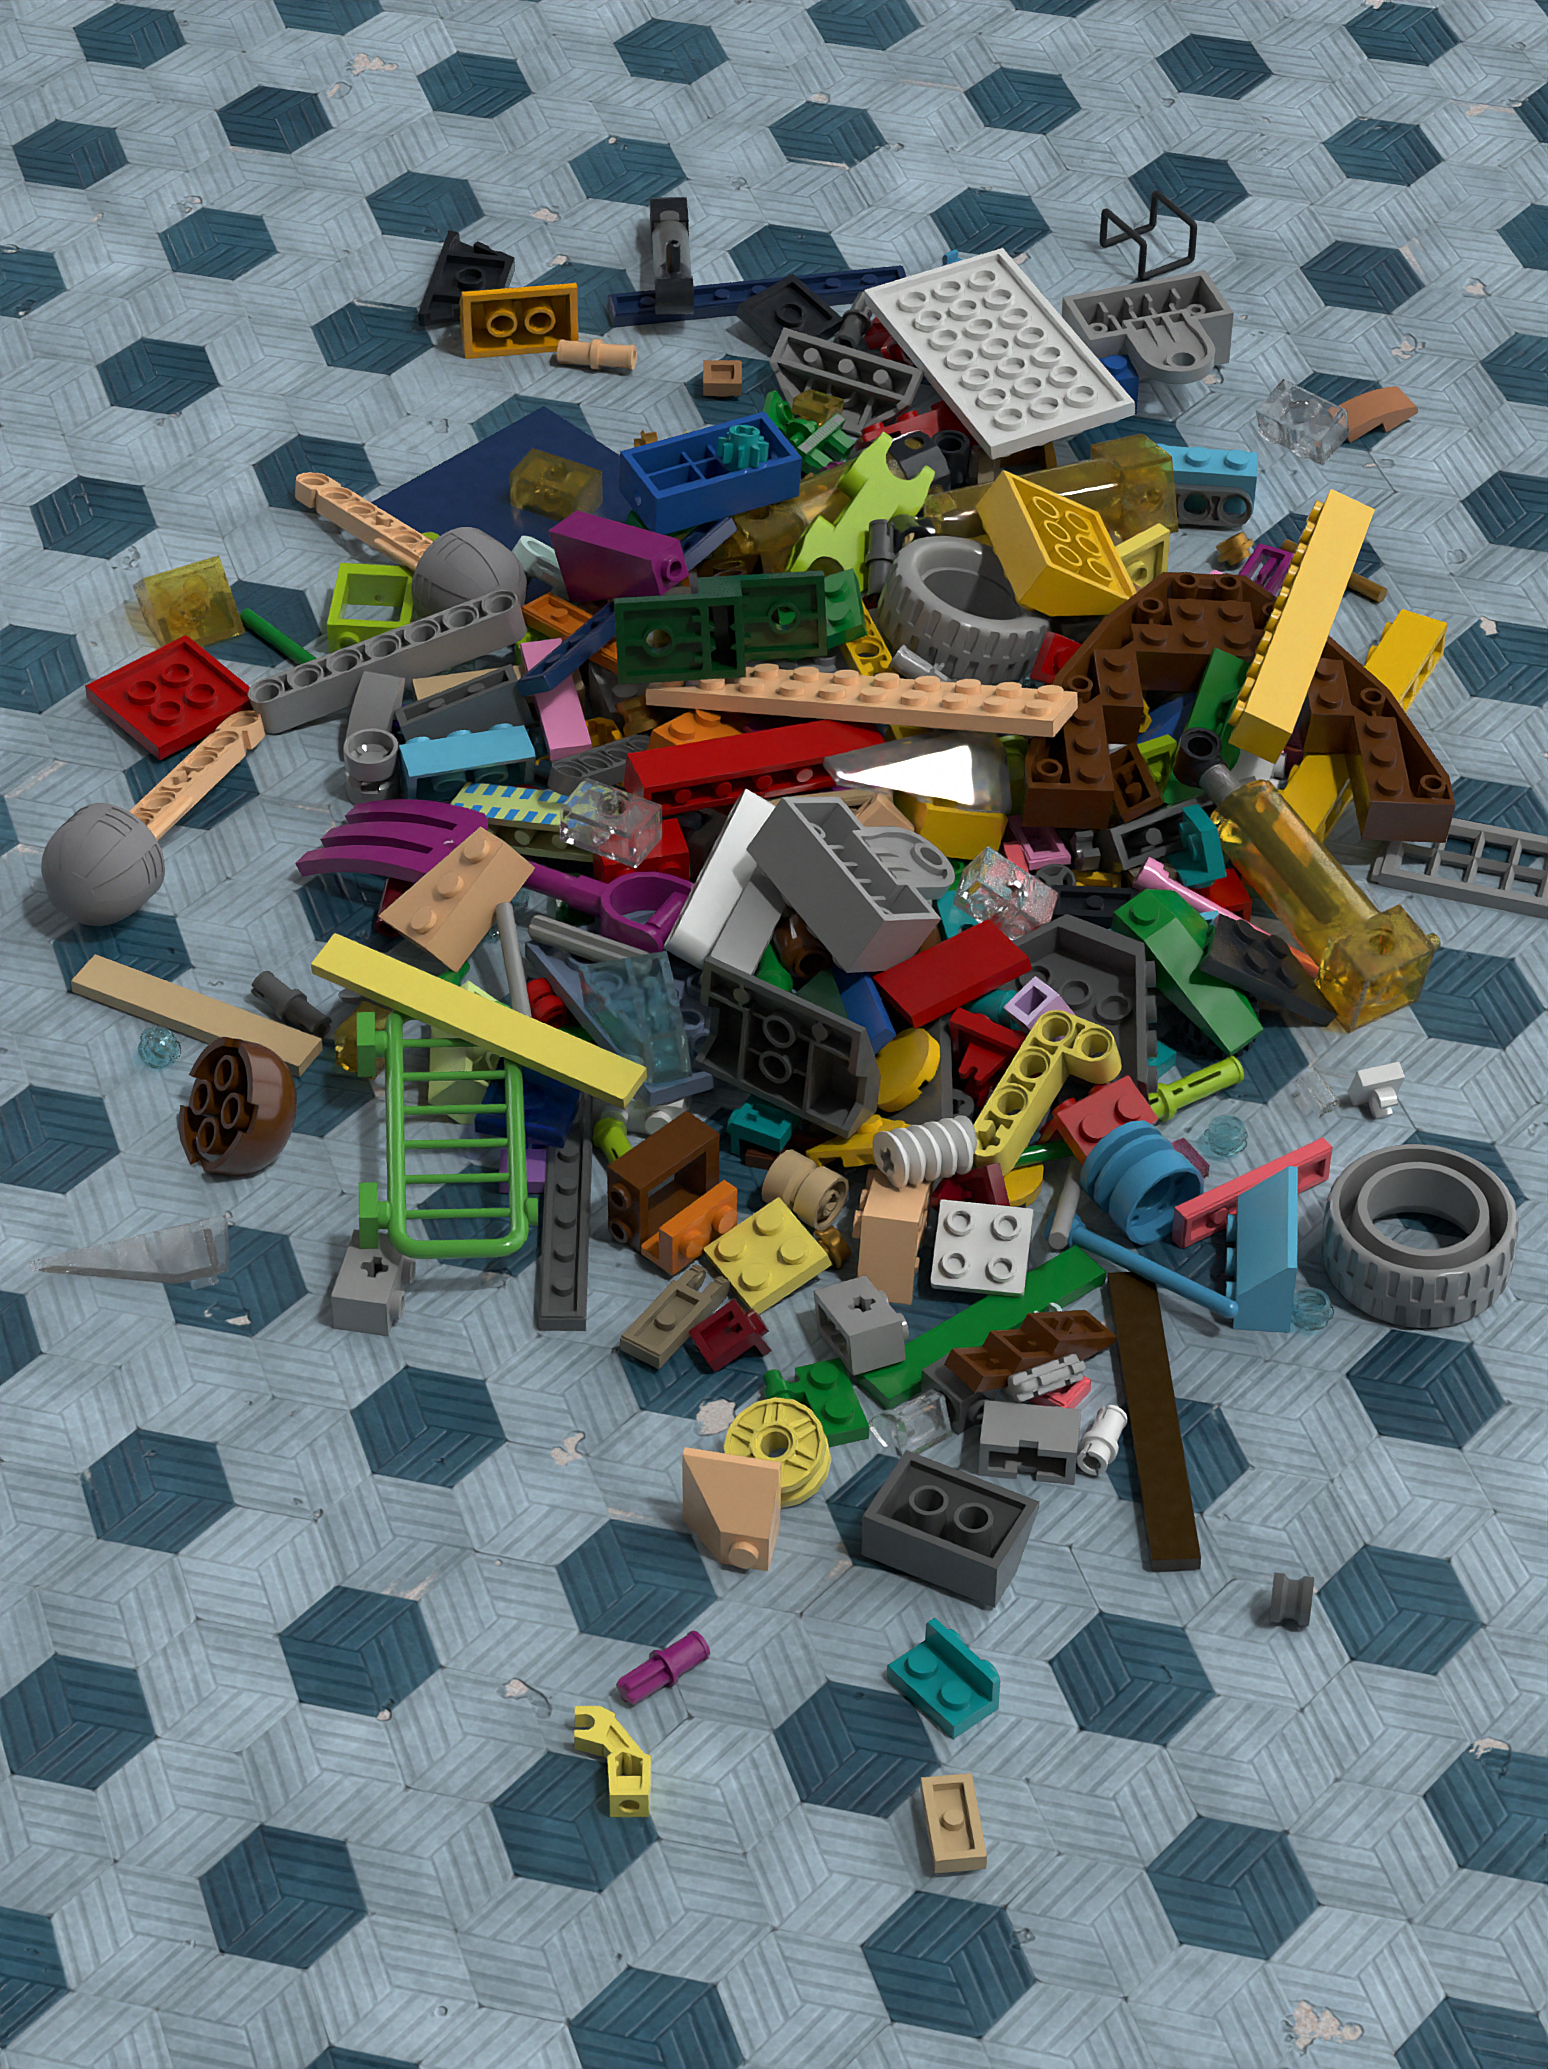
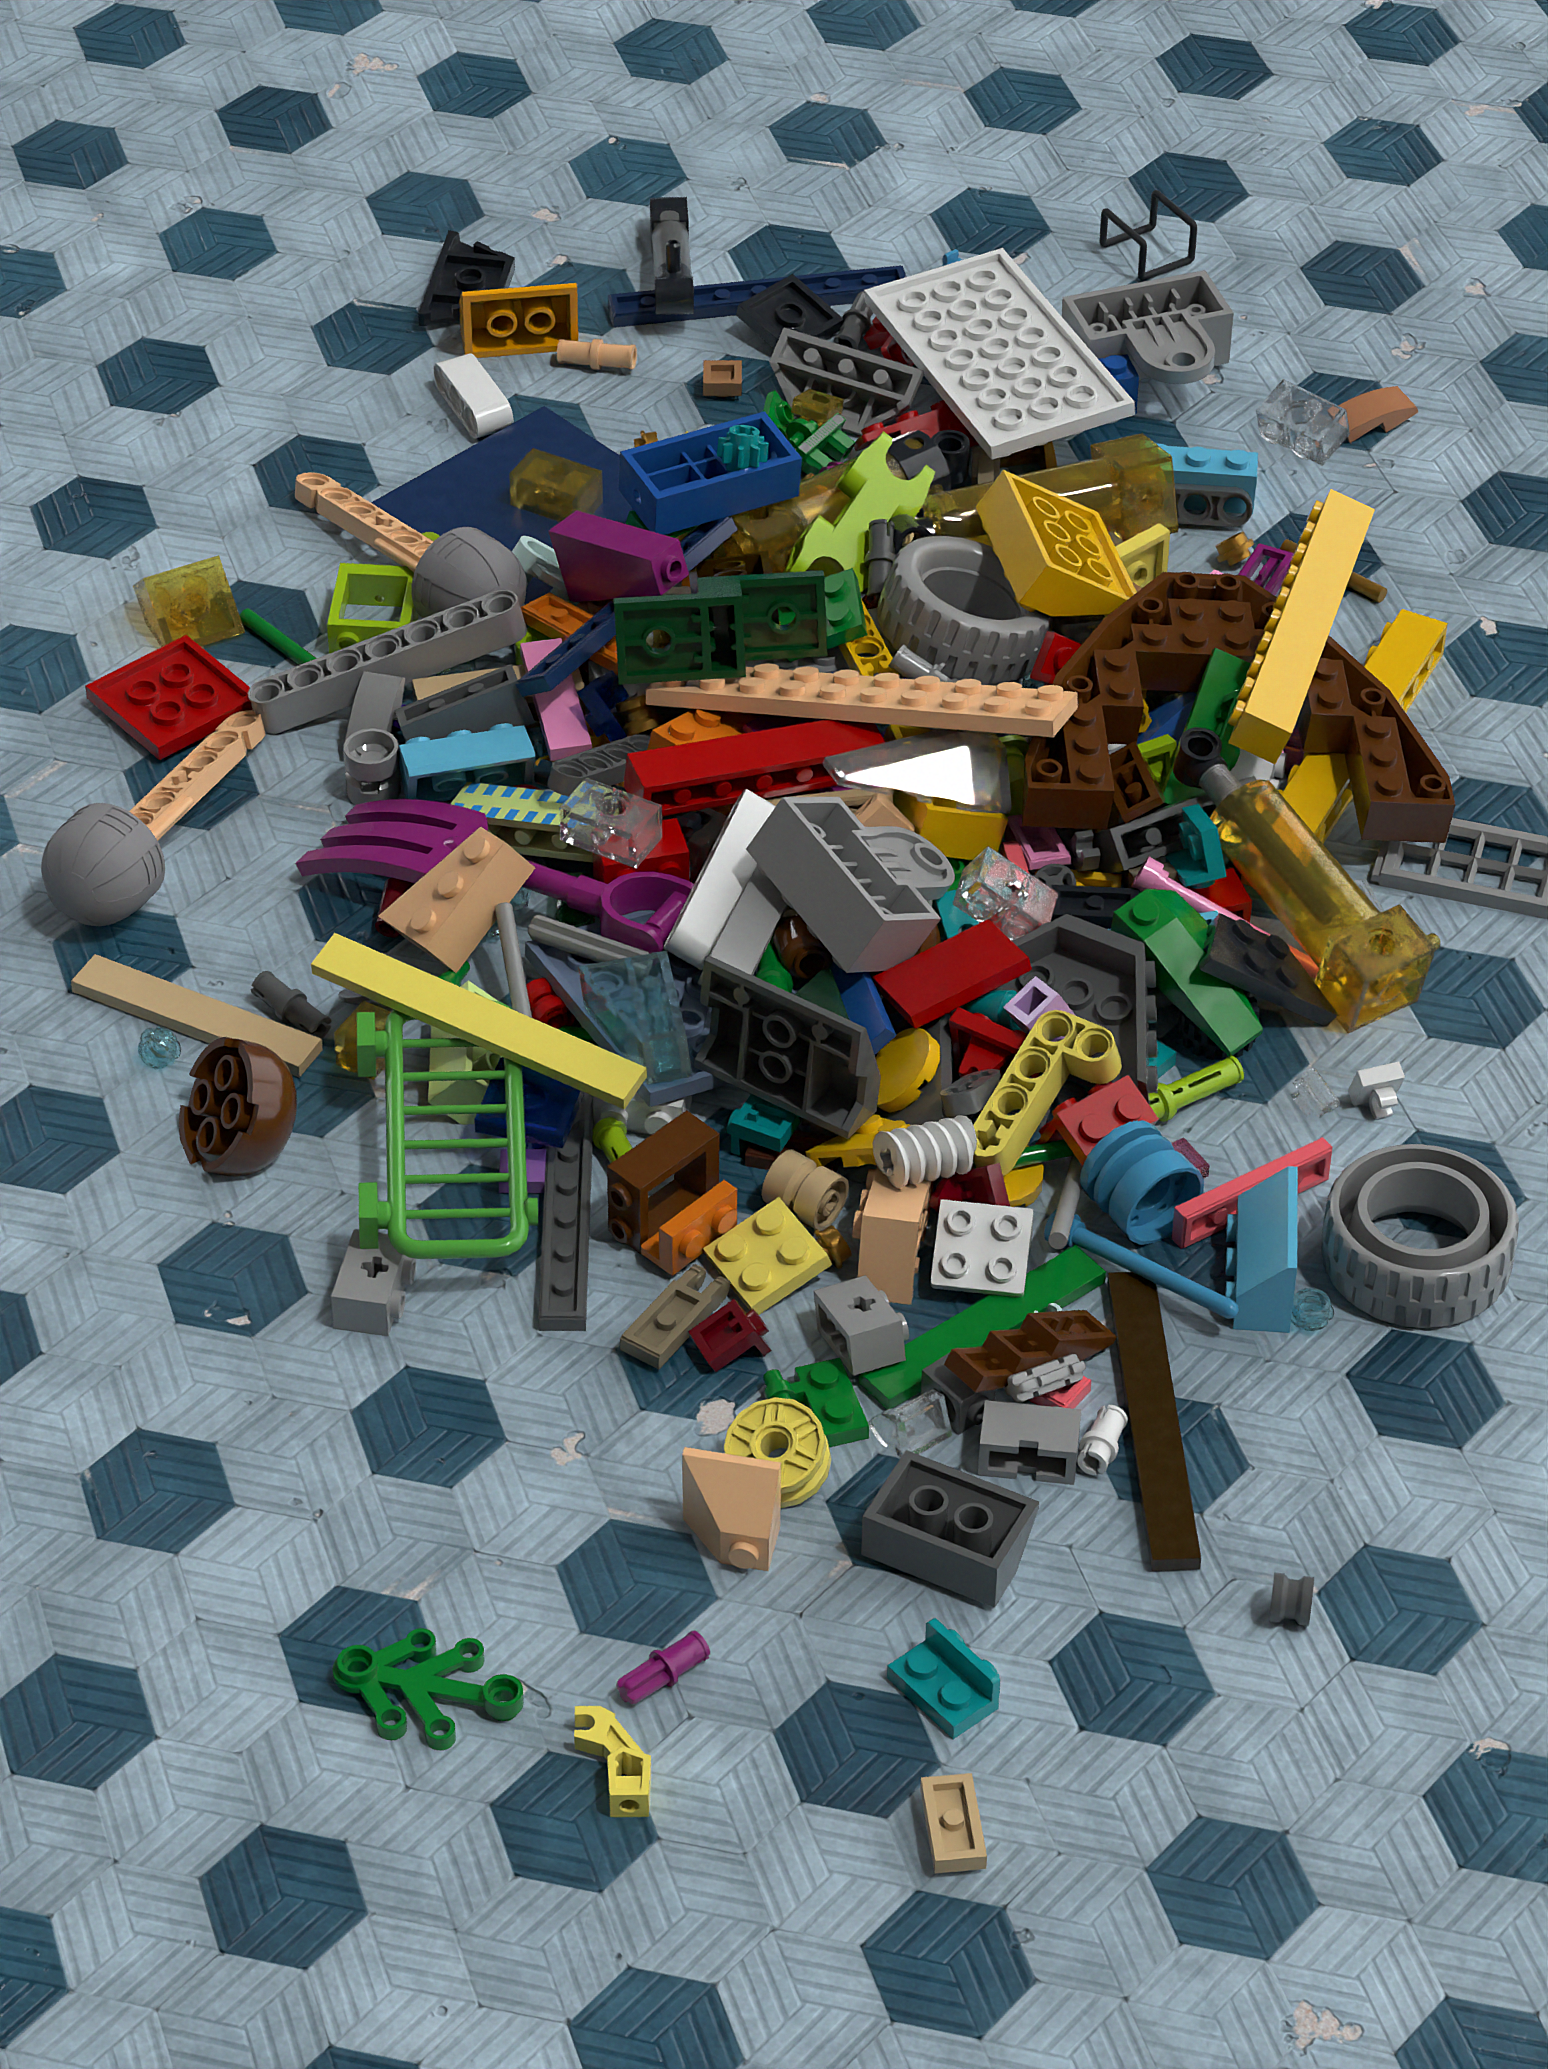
(168, 1255): clear wedge -> none
(423, 1681): none -> green plant
(472, 395): none -> white beam
(600, 698): none -> clear blue bracket
(969, 1093): none -> dark grey beam
(1226, 1135): clear light blue plate -> none

